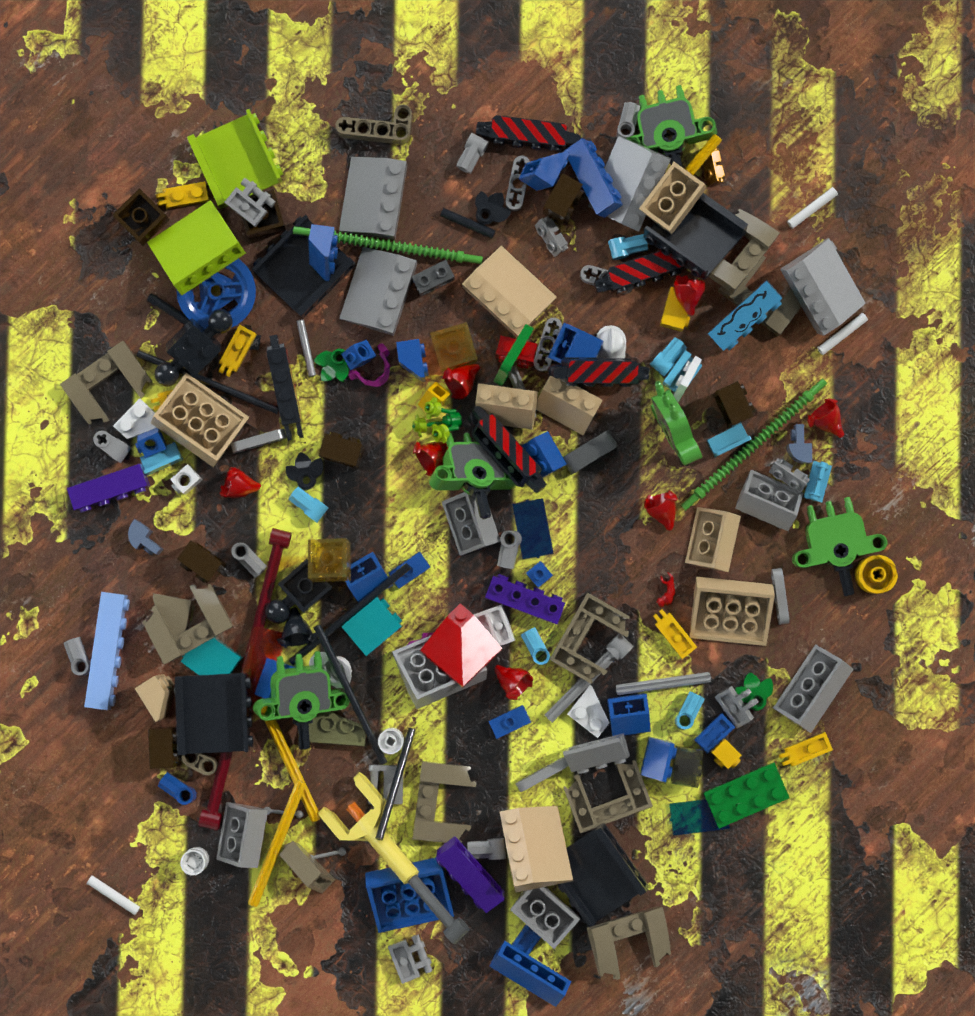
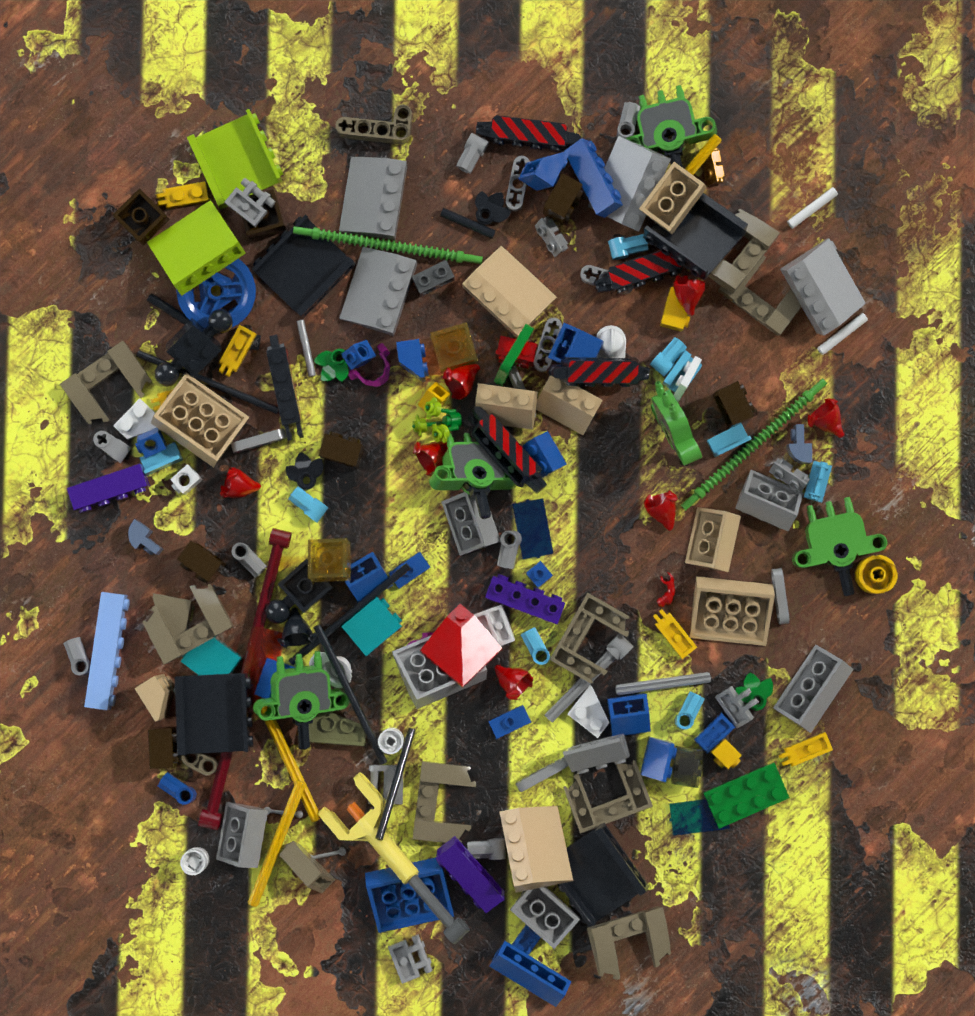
(113, 895): white piece -> none
(323, 250): blue slope -> none
(590, 452): dark grey beam -> none
(741, 319): dark azure brick -> none

